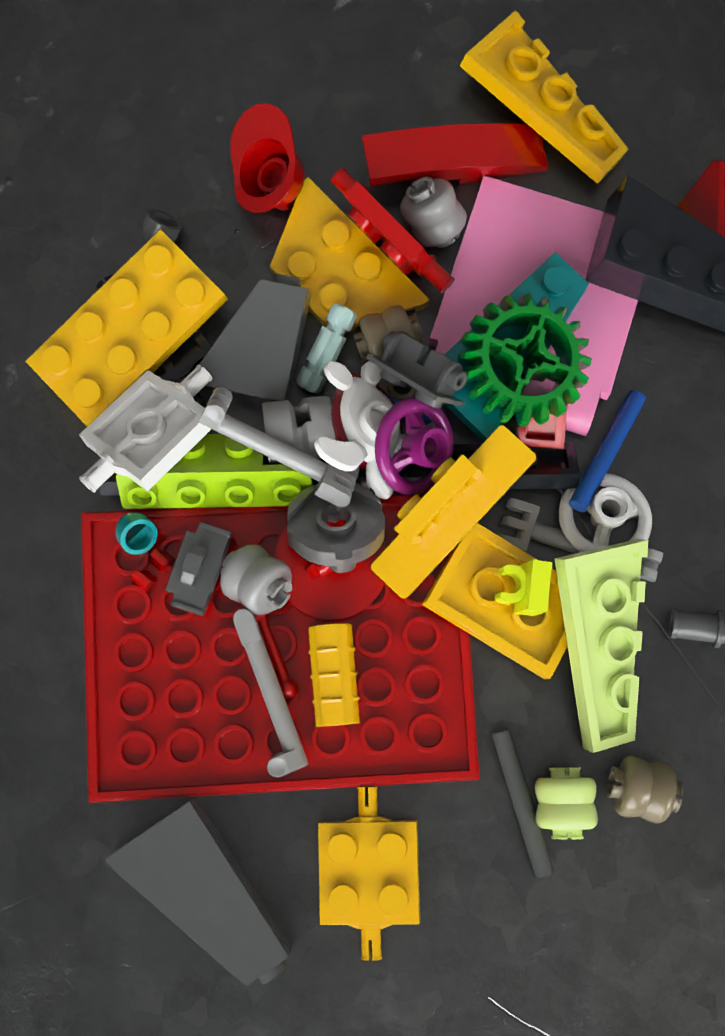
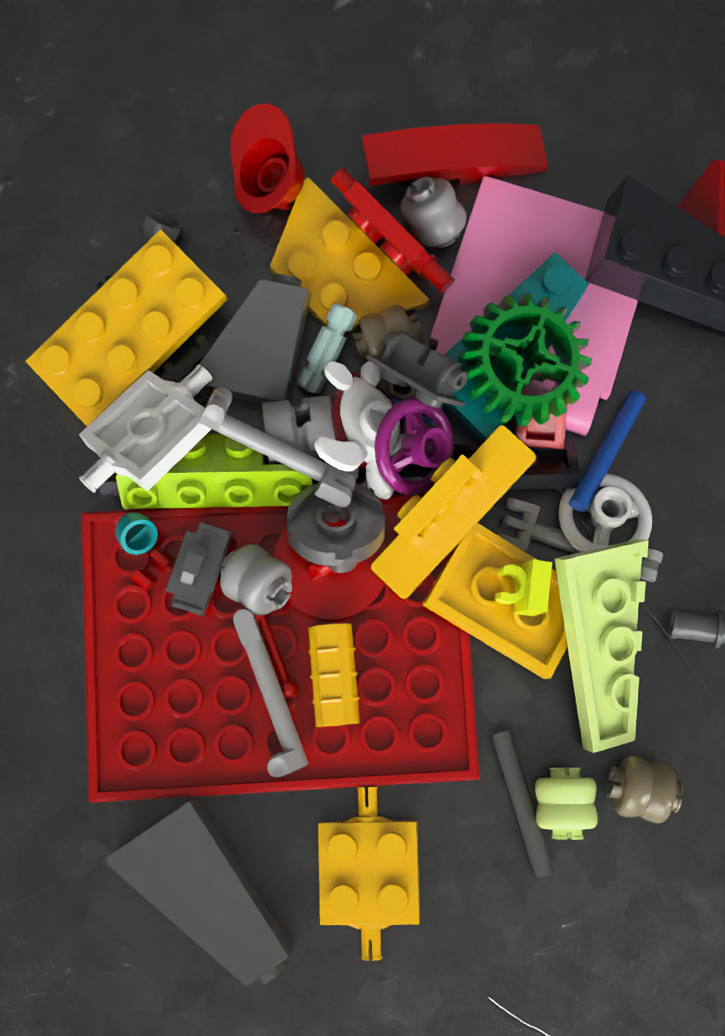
(531, 87): yellow wing -> none

